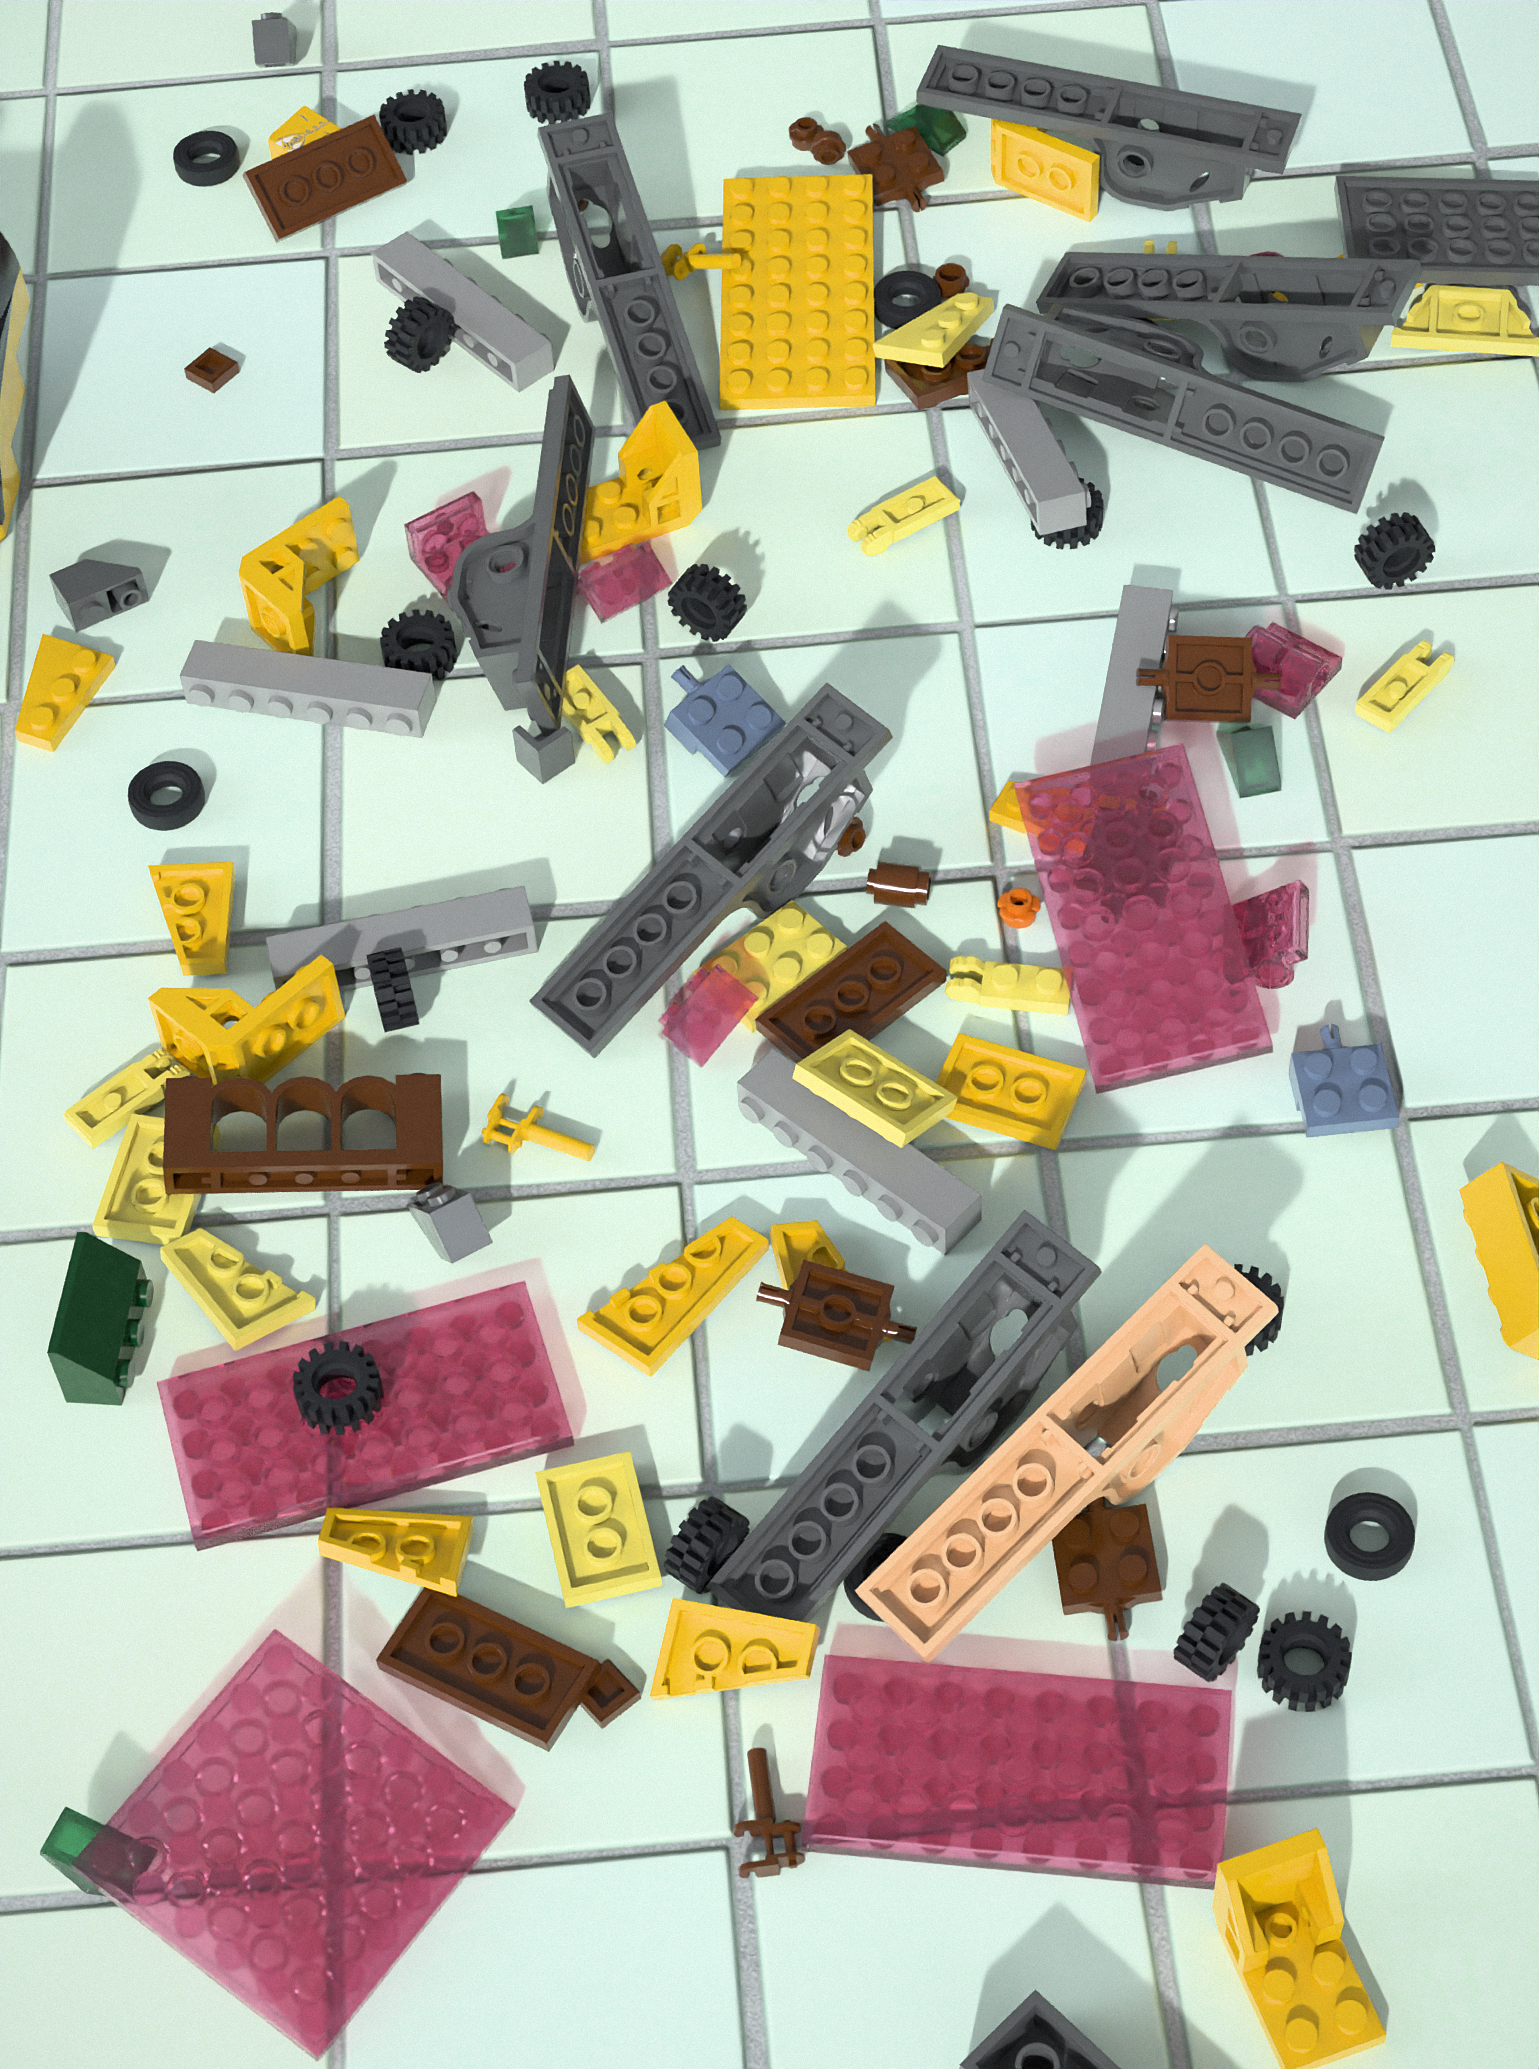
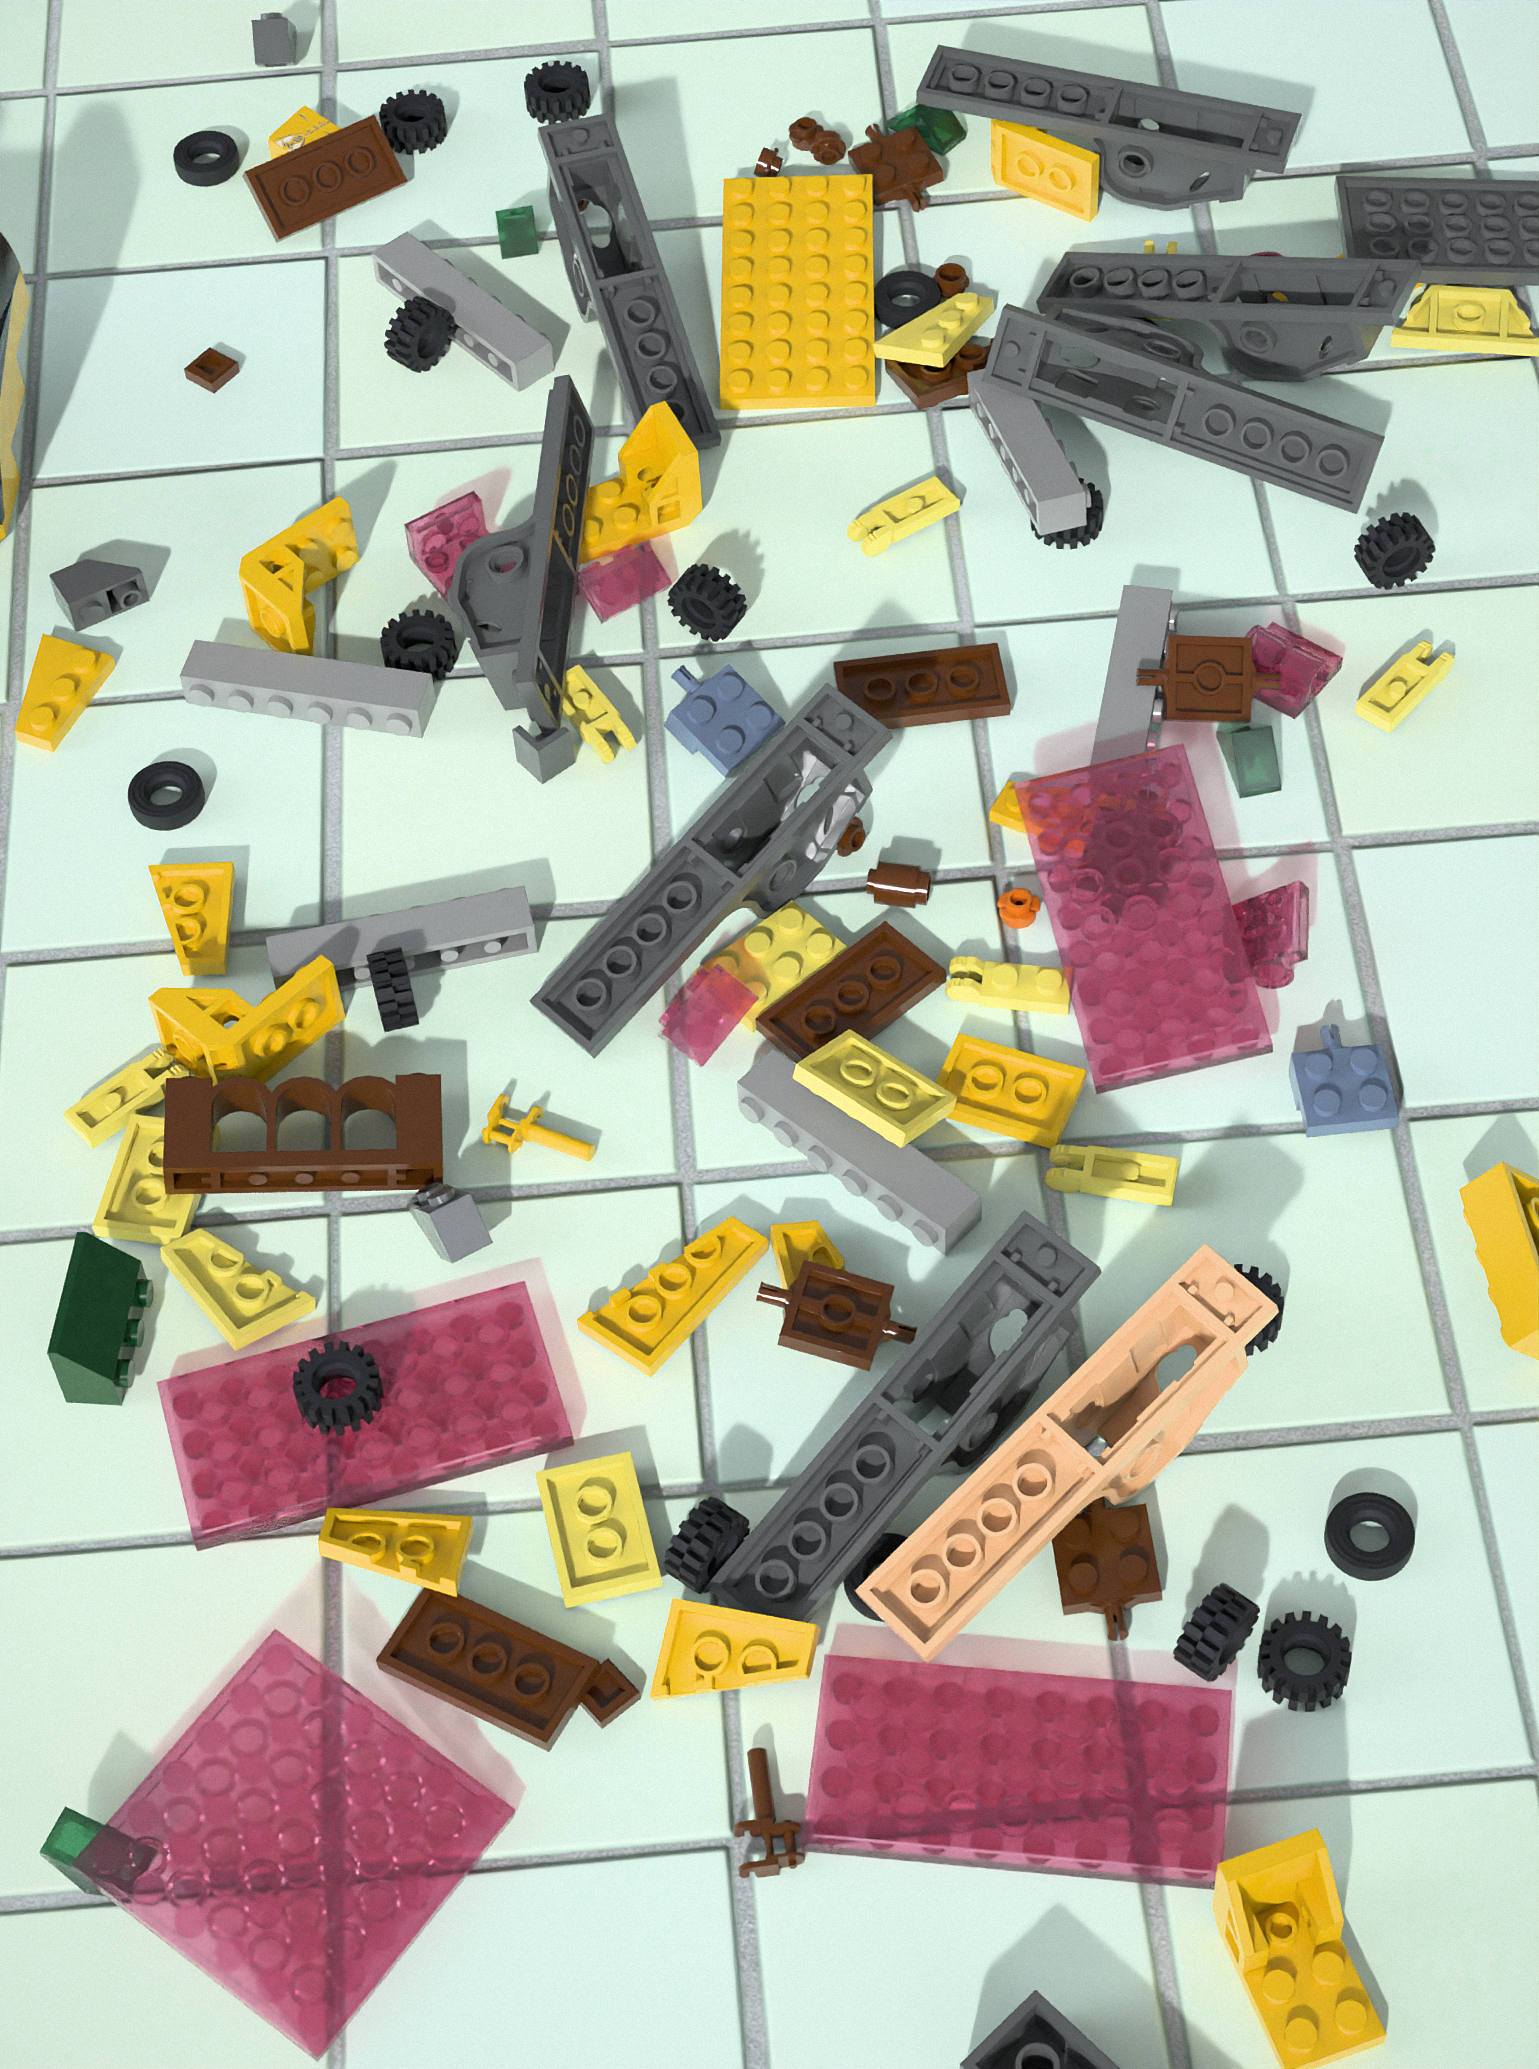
(695, 259): yellow piece -> none
(768, 163): none -> reddish brown plate
(927, 685): none -> reddish brown plate
(1113, 1173): none -> light yellow hinge

